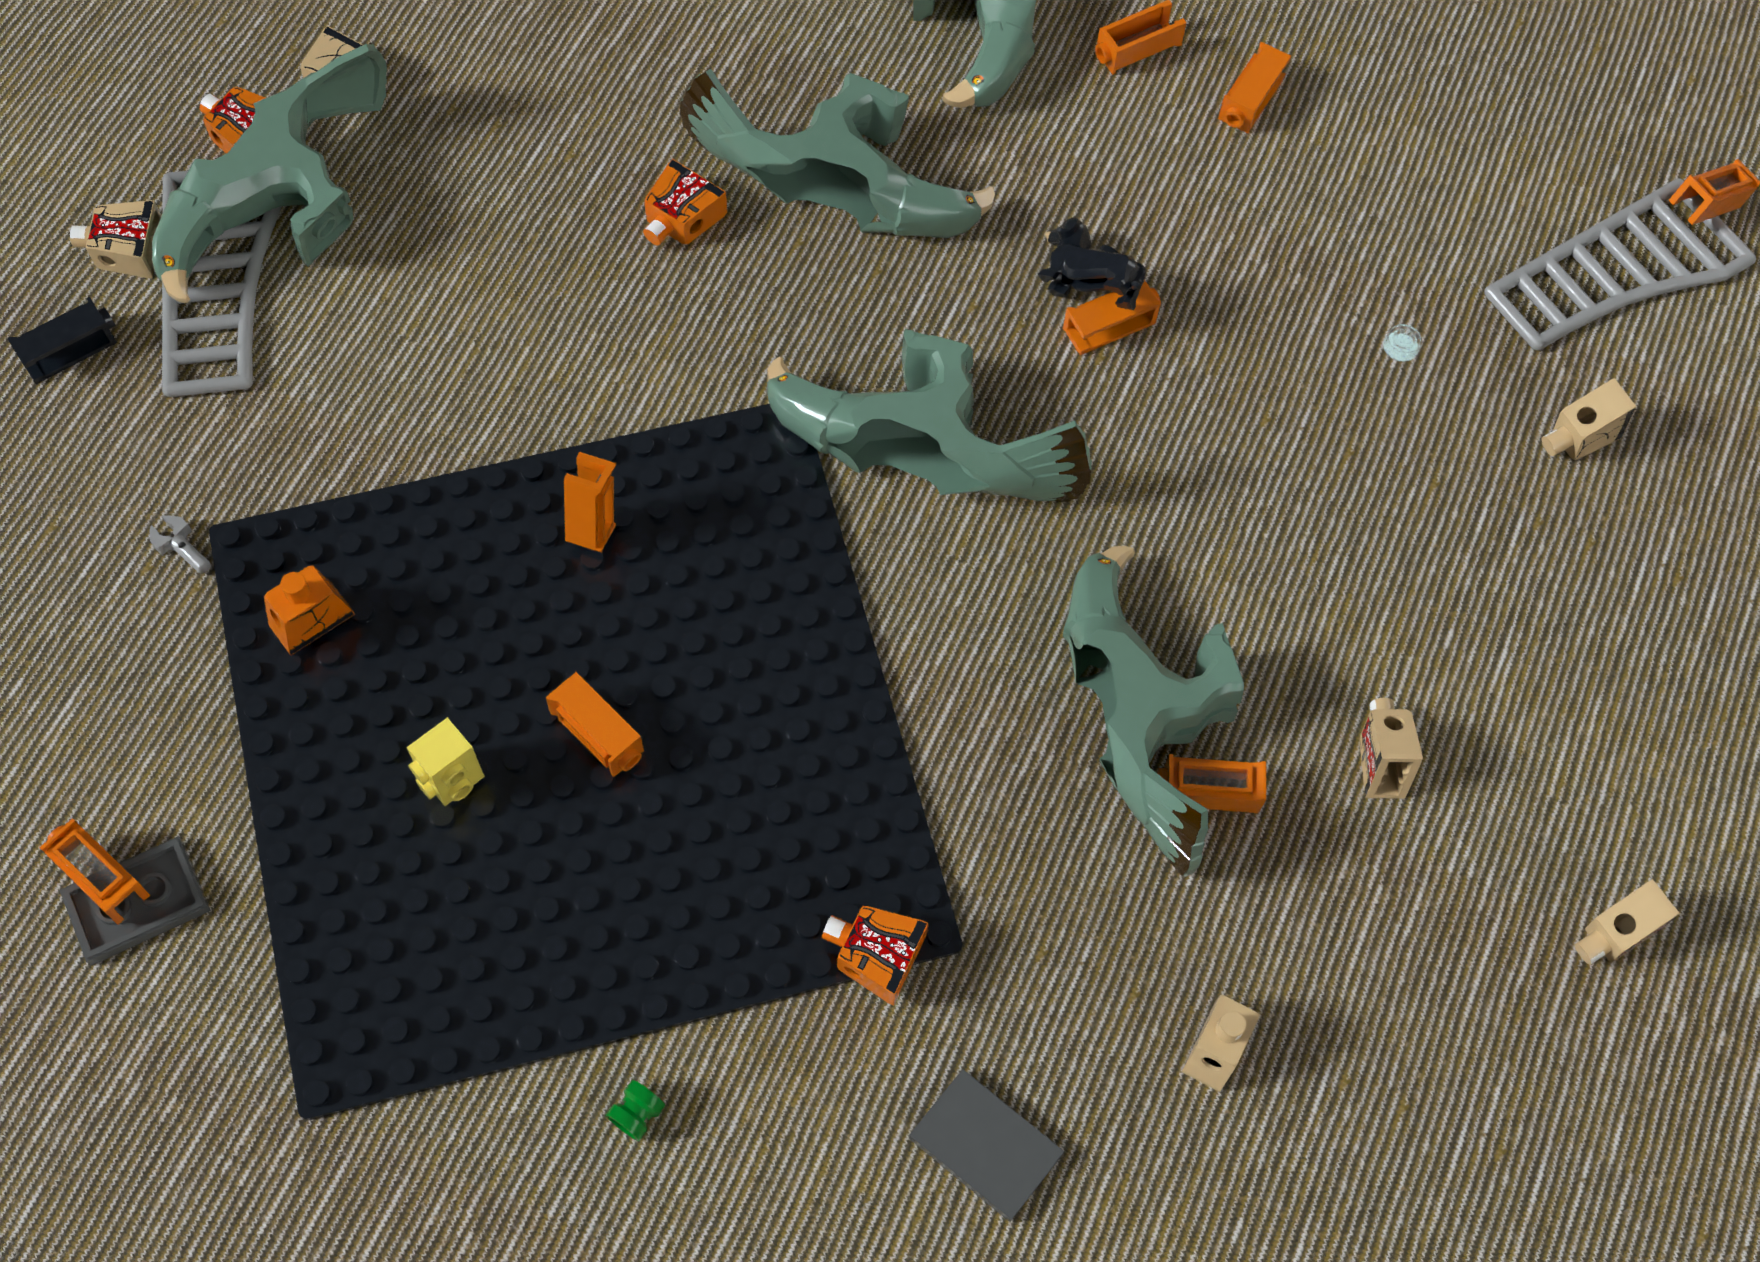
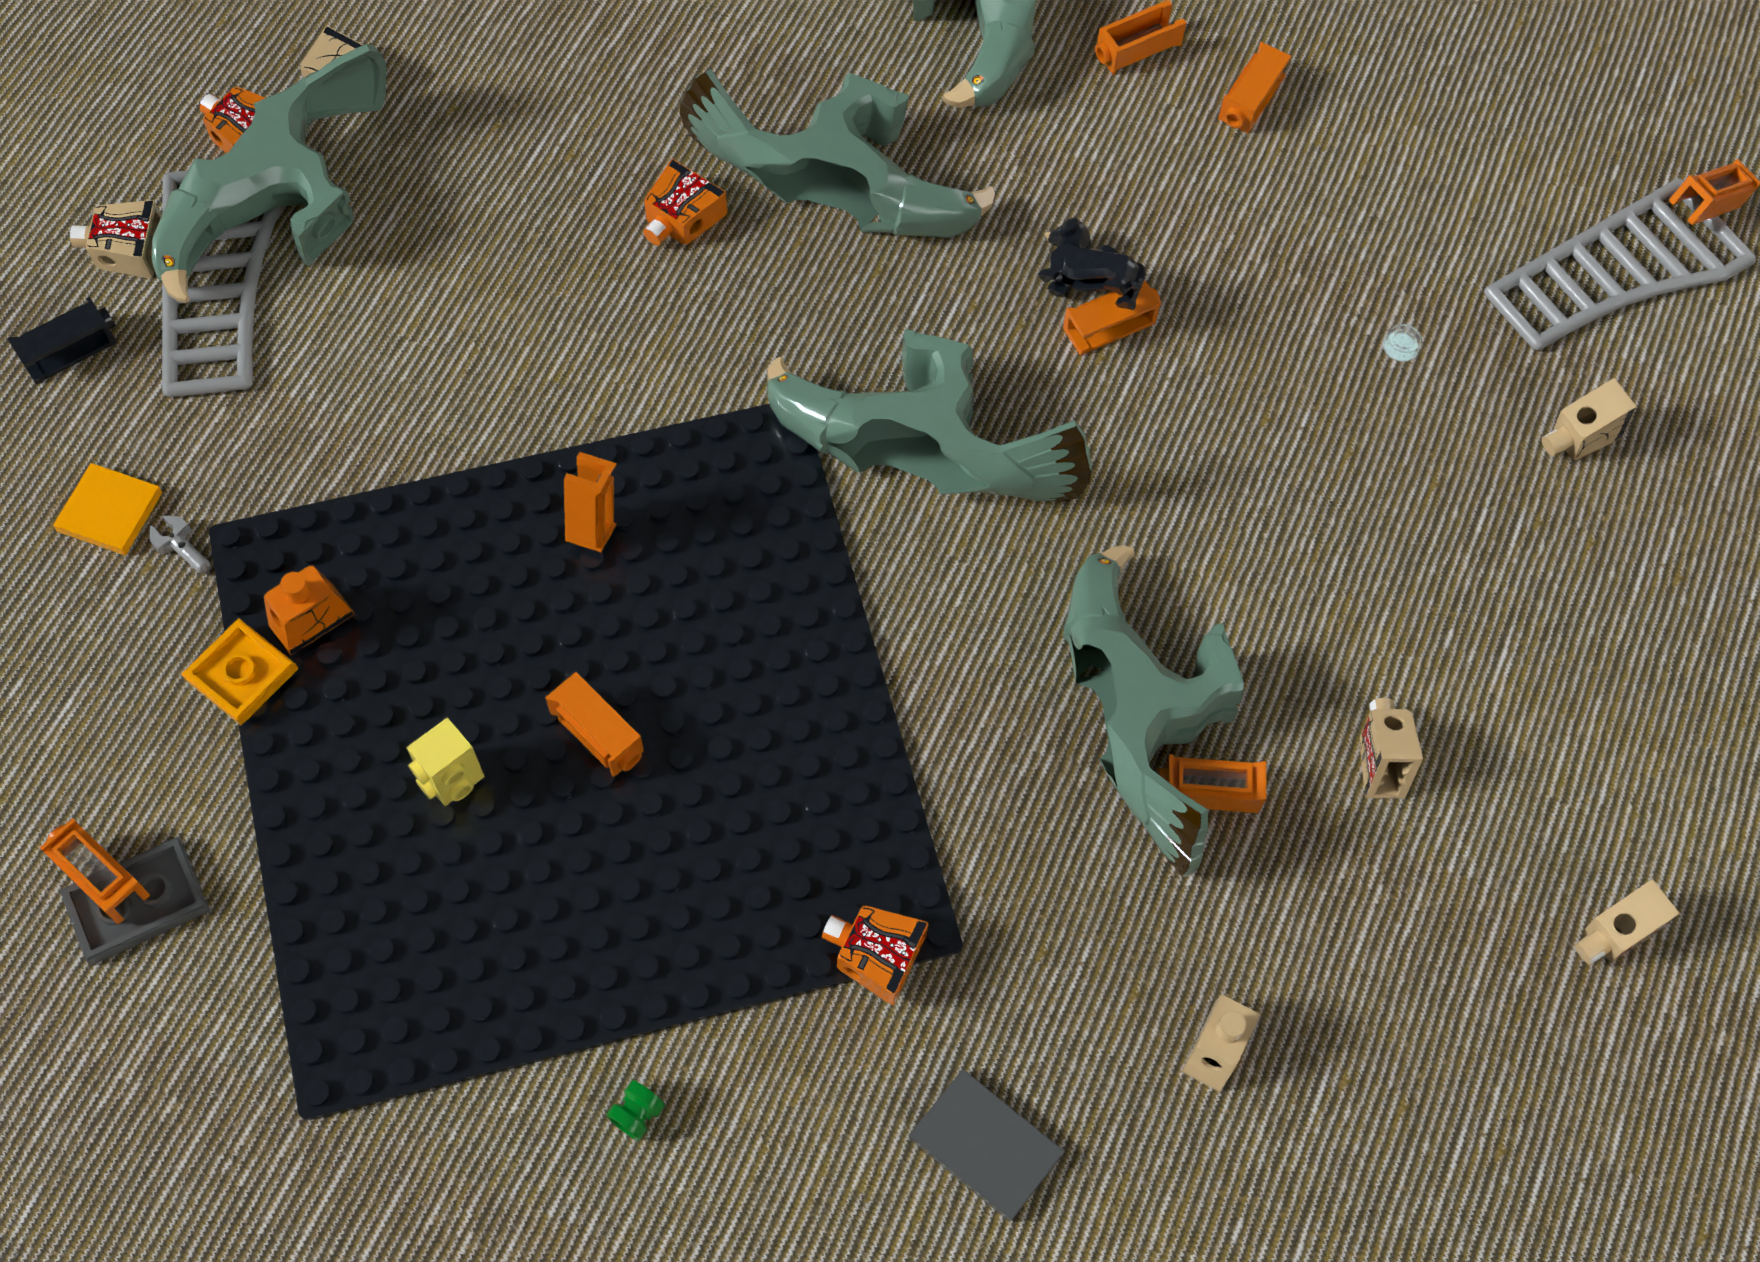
(108, 509): none -> light orange tile
(239, 671): none -> light orange tile

